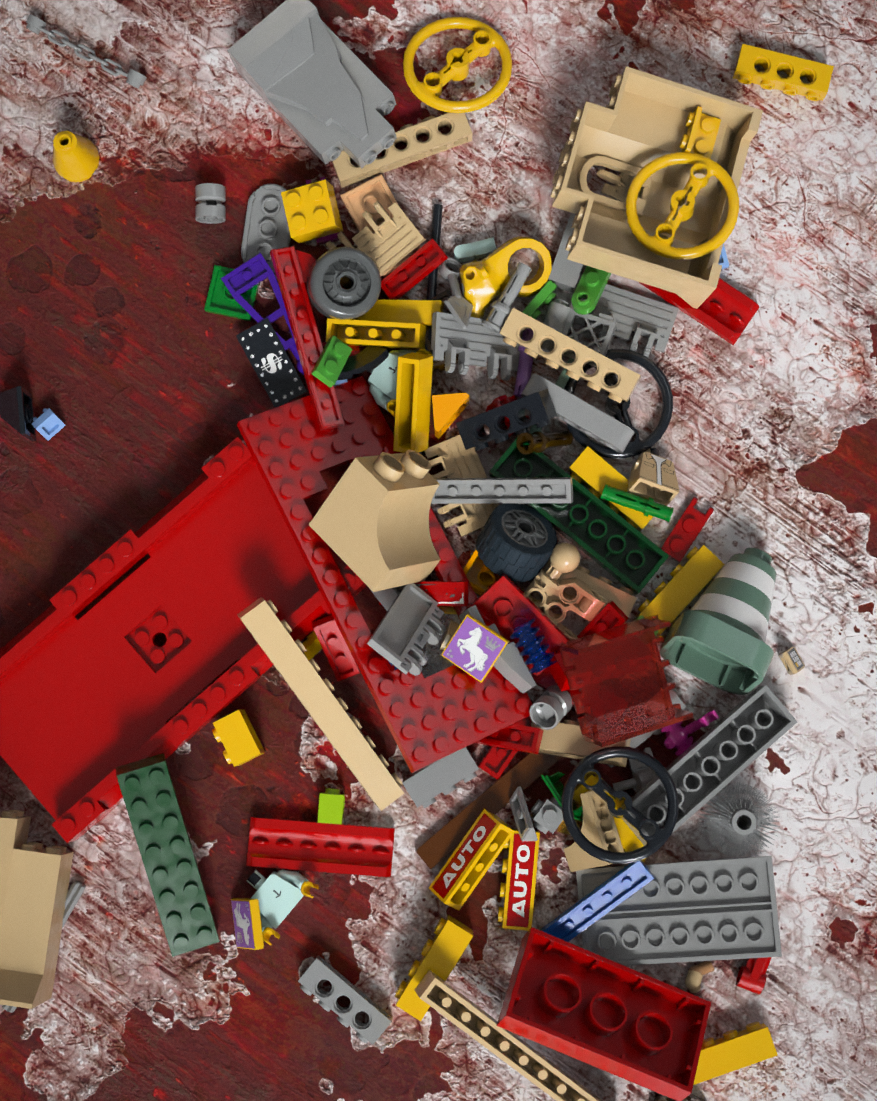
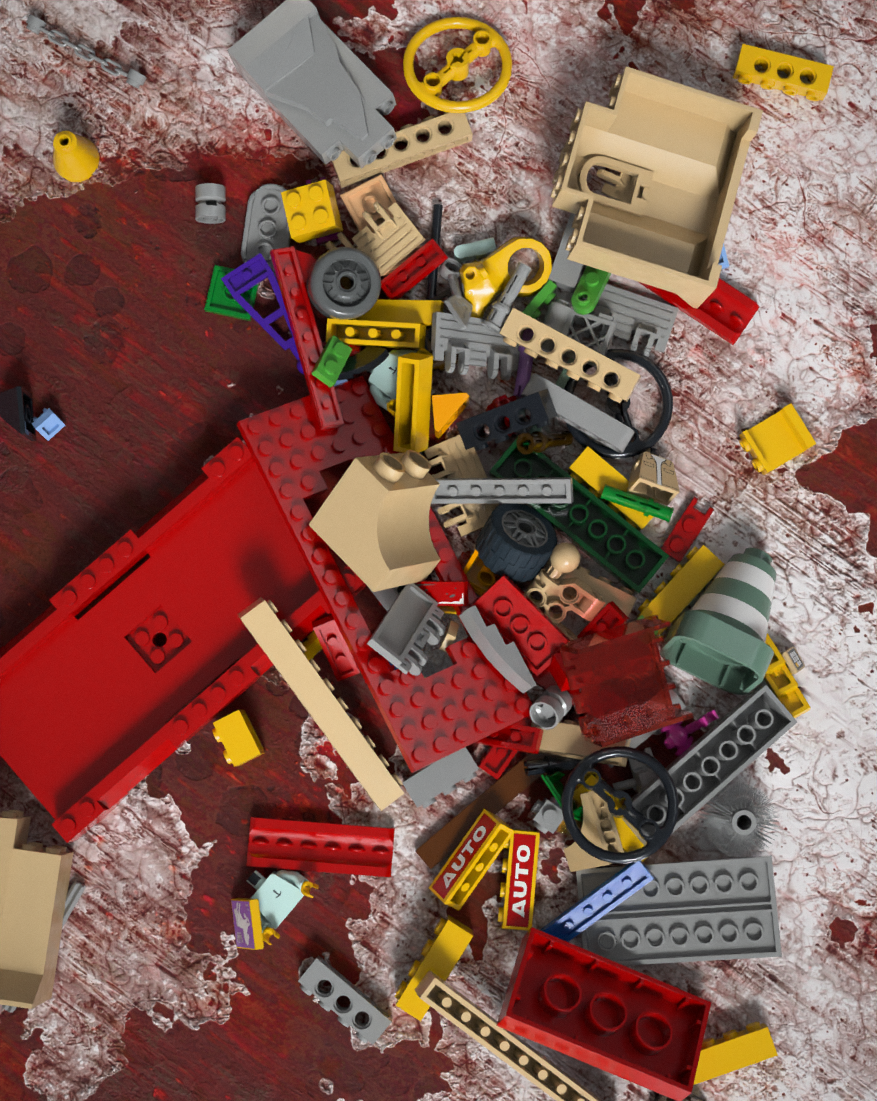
(167, 854): dark green brick -> none
(271, 363): black sticker -> none
(331, 806): lime brick -> none
(474, 648): tile -> none
(522, 816): light grey slope -> none
(533, 646): clear blue piece -> none
(550, 765): none -> black pin
(695, 975): arm -> none
(700, 133): yellow bracket -> none
(700, 165): yellow piece -> none
(753, 974): red piece -> none
(776, 440): none -> yellow panel
(783, 684): none -> yellow slope

